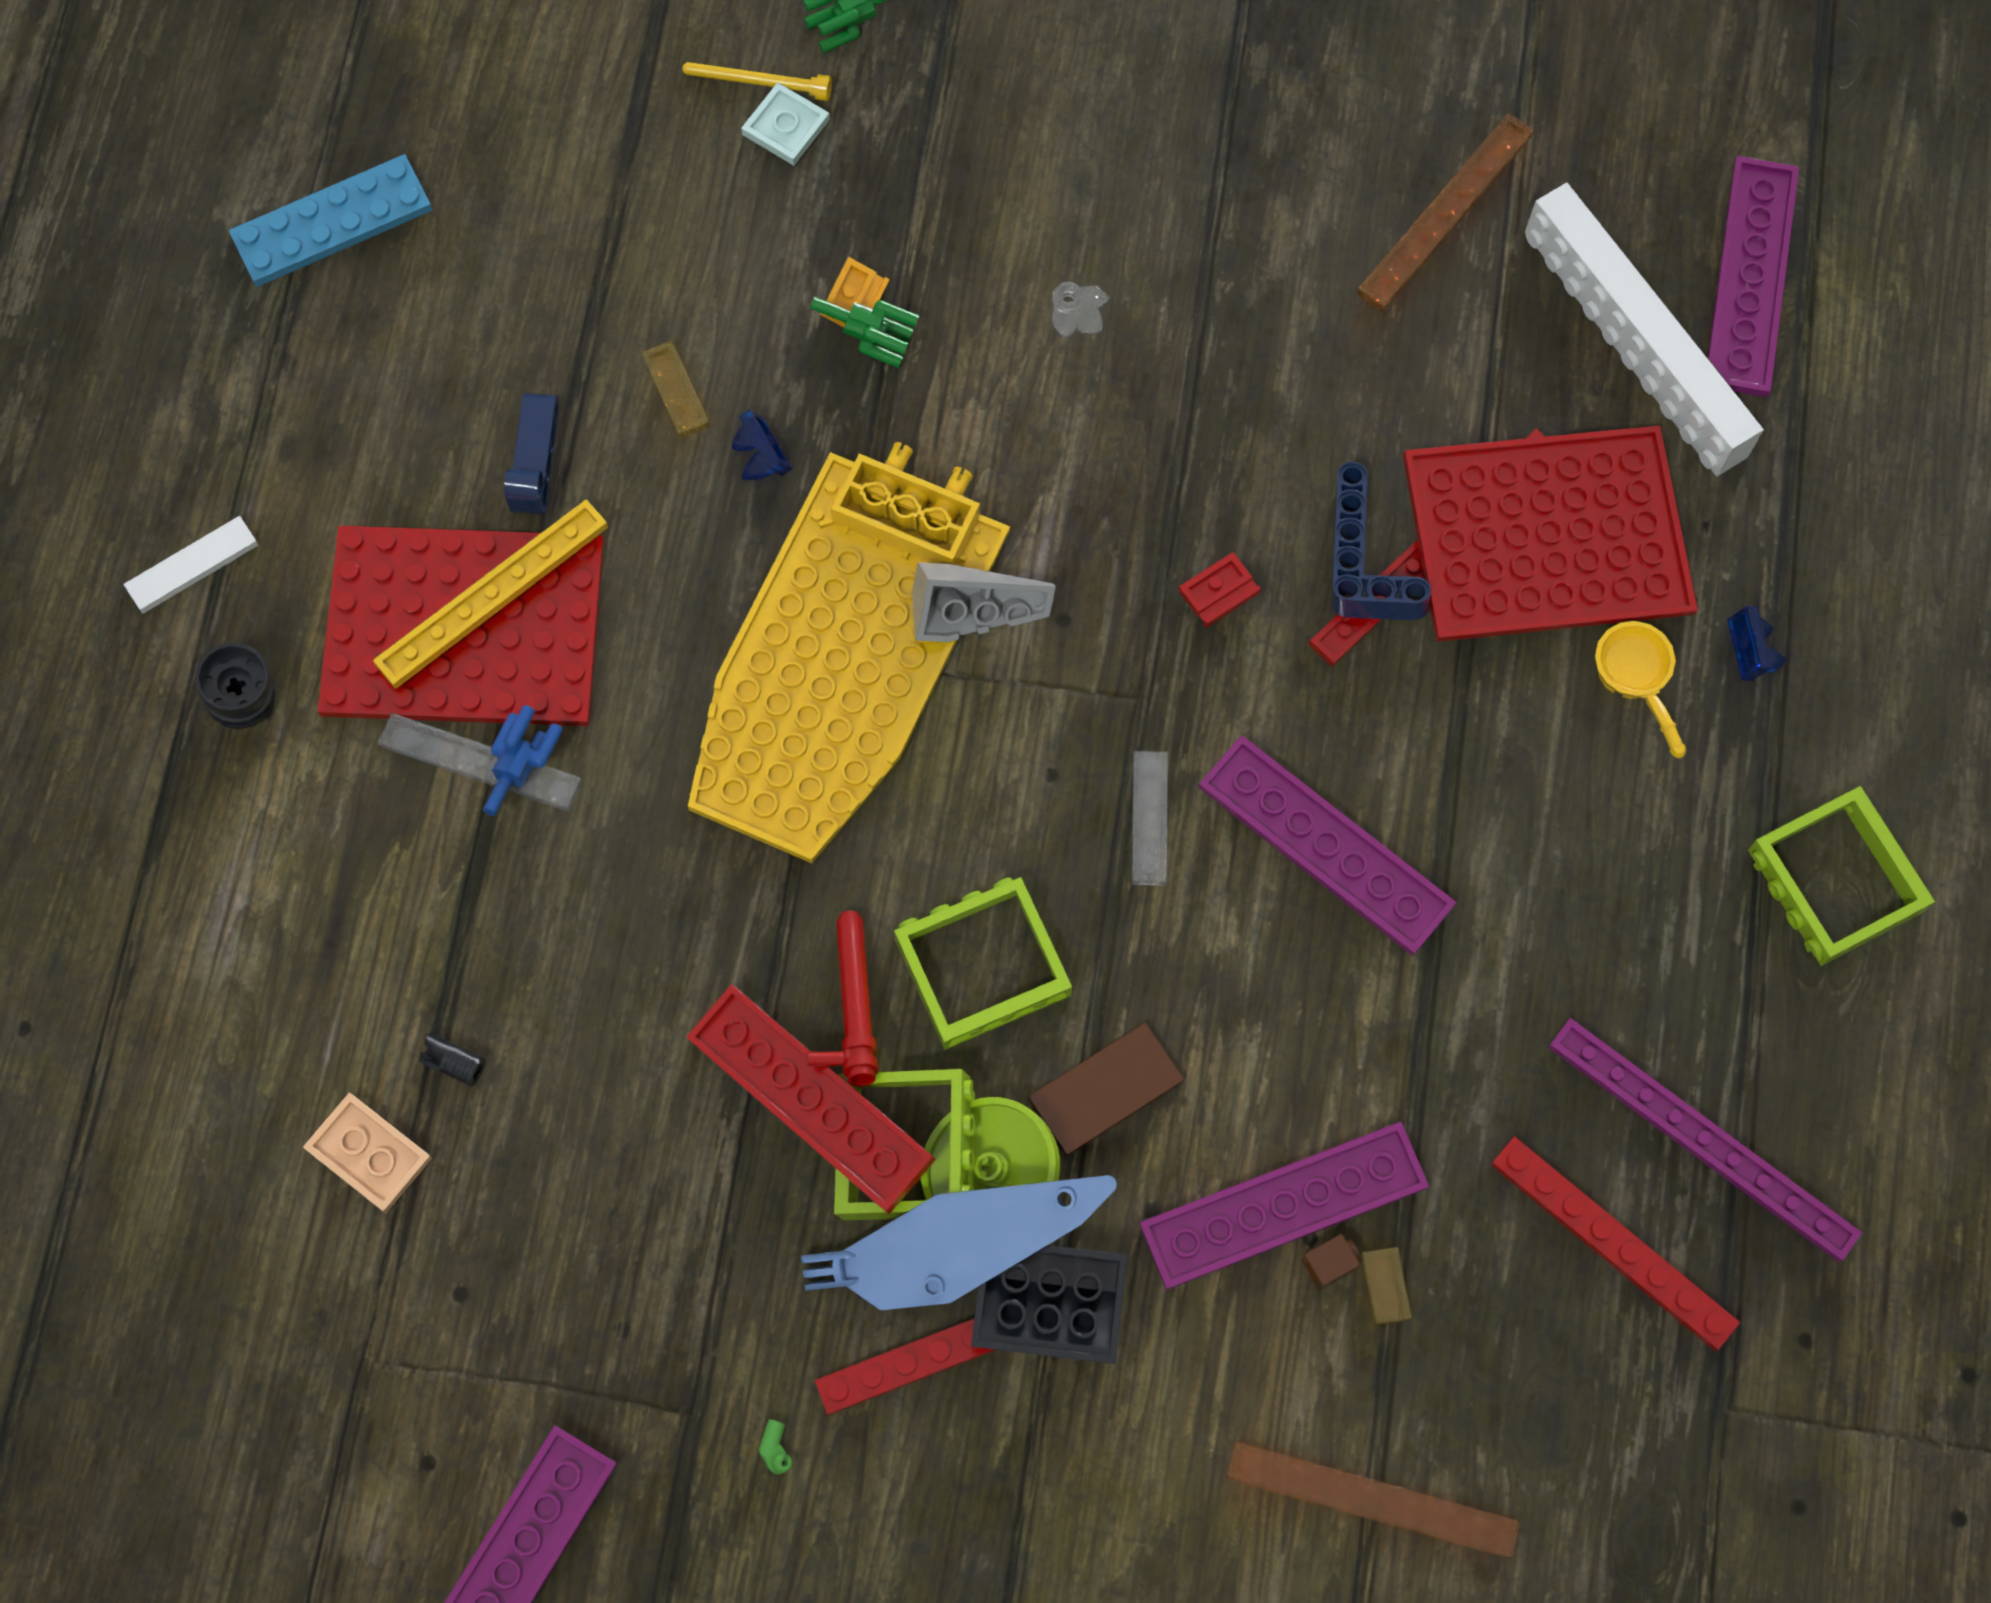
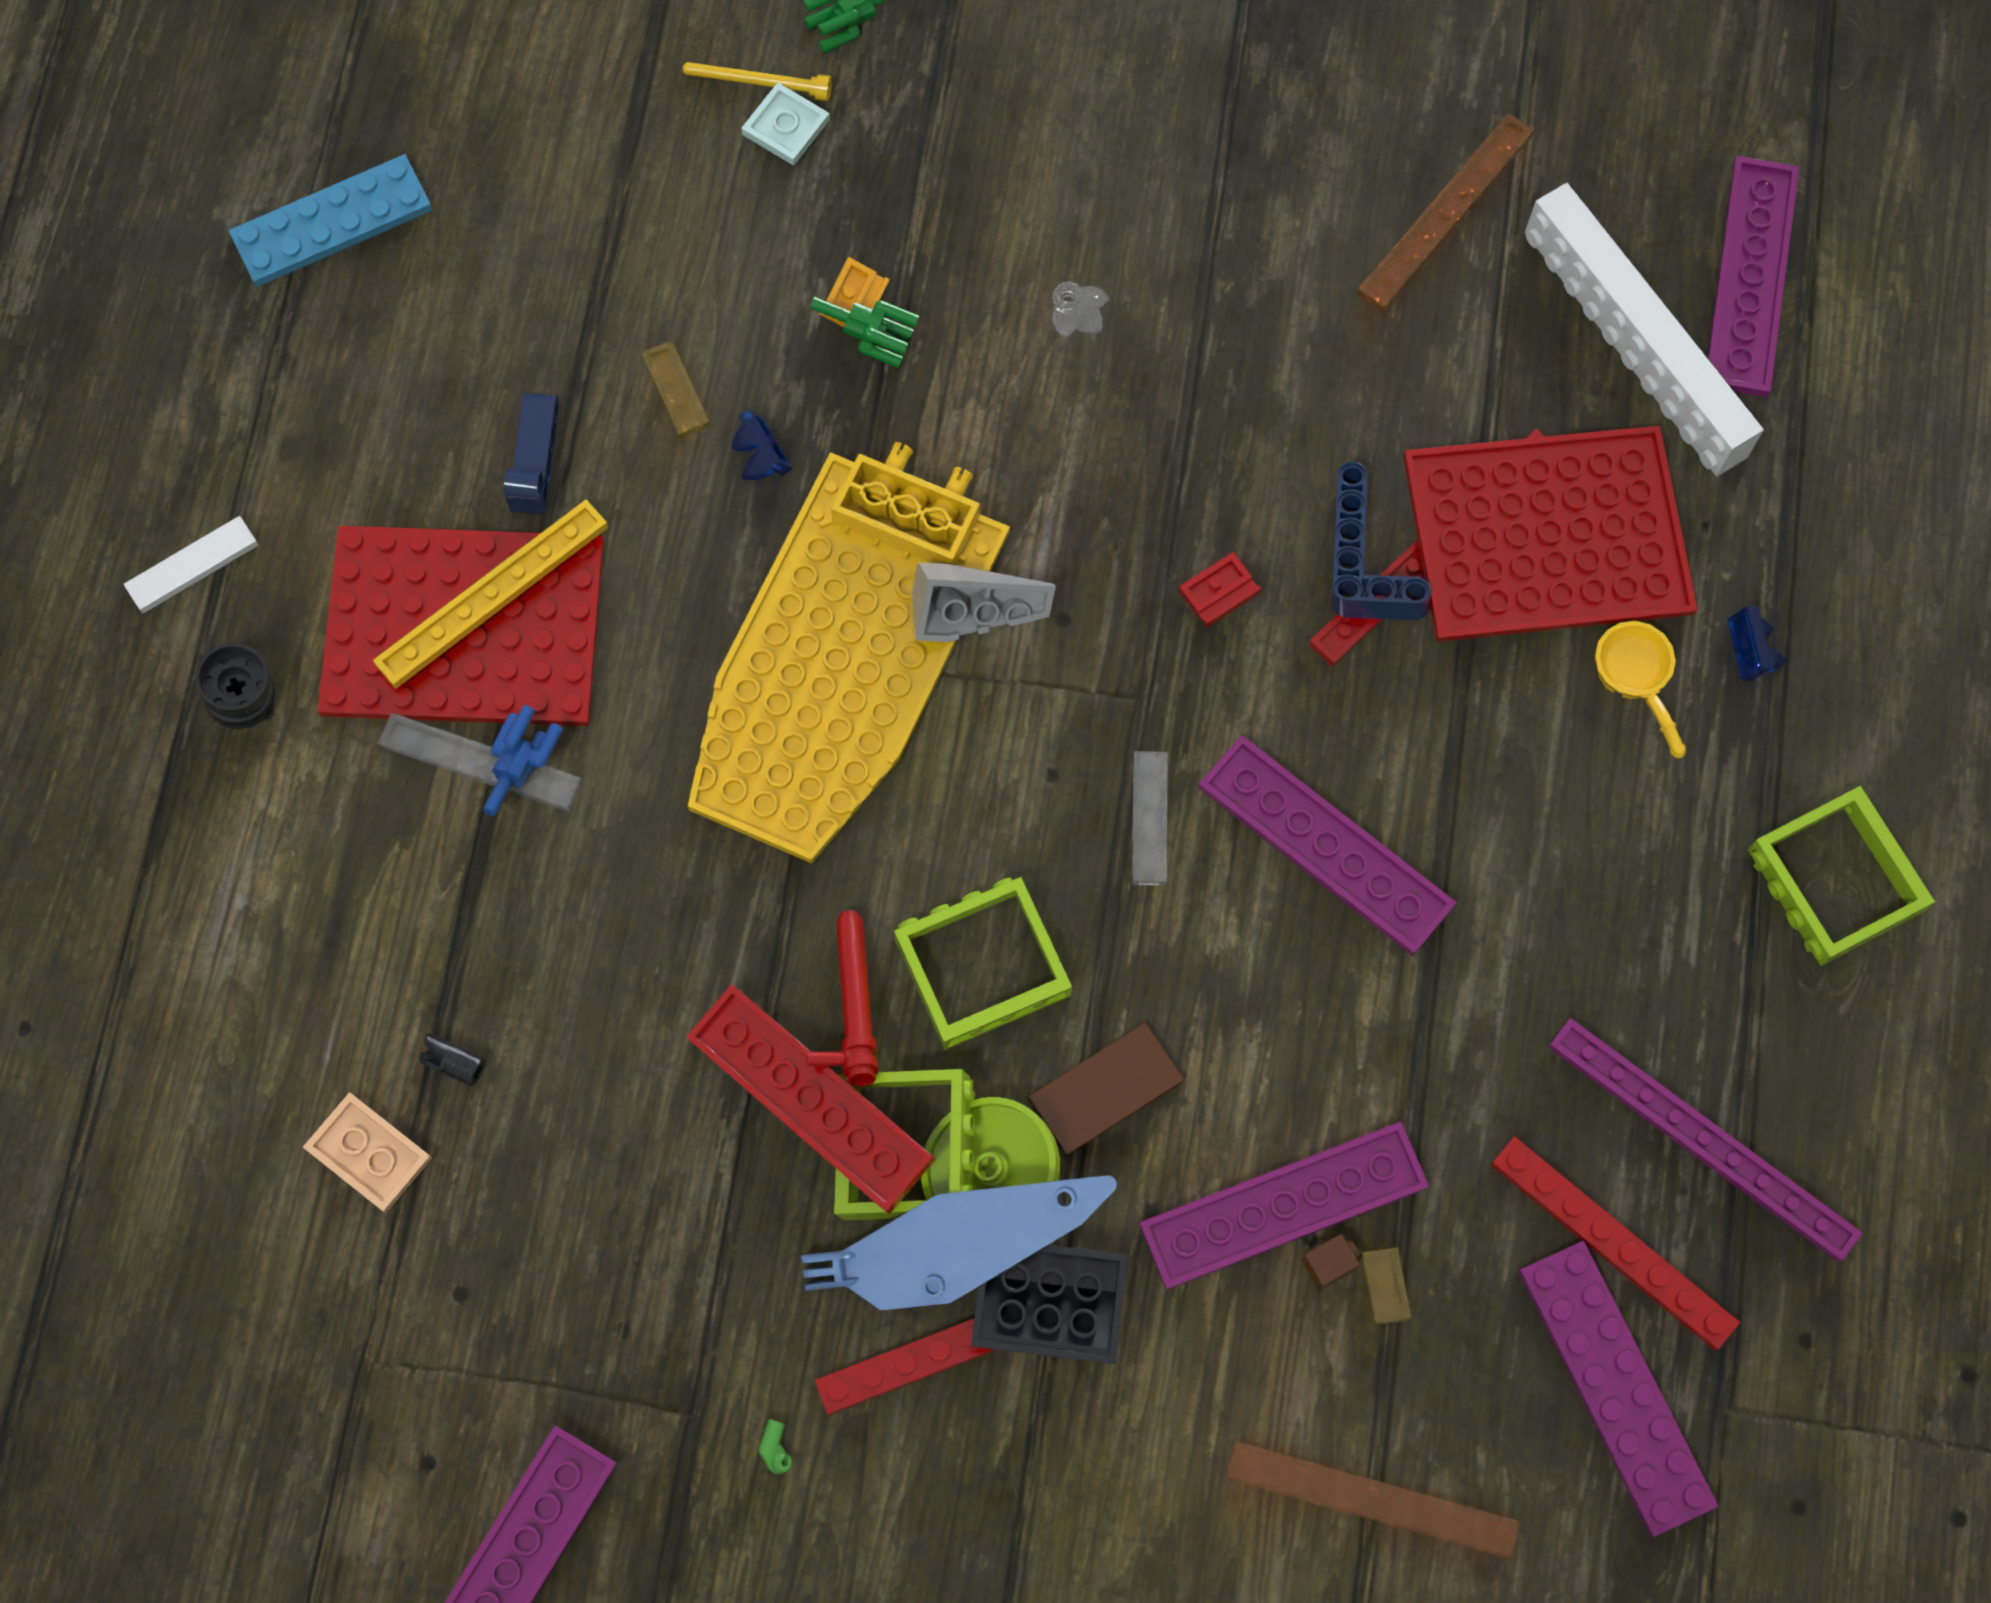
(1618, 1389): none -> magenta plate

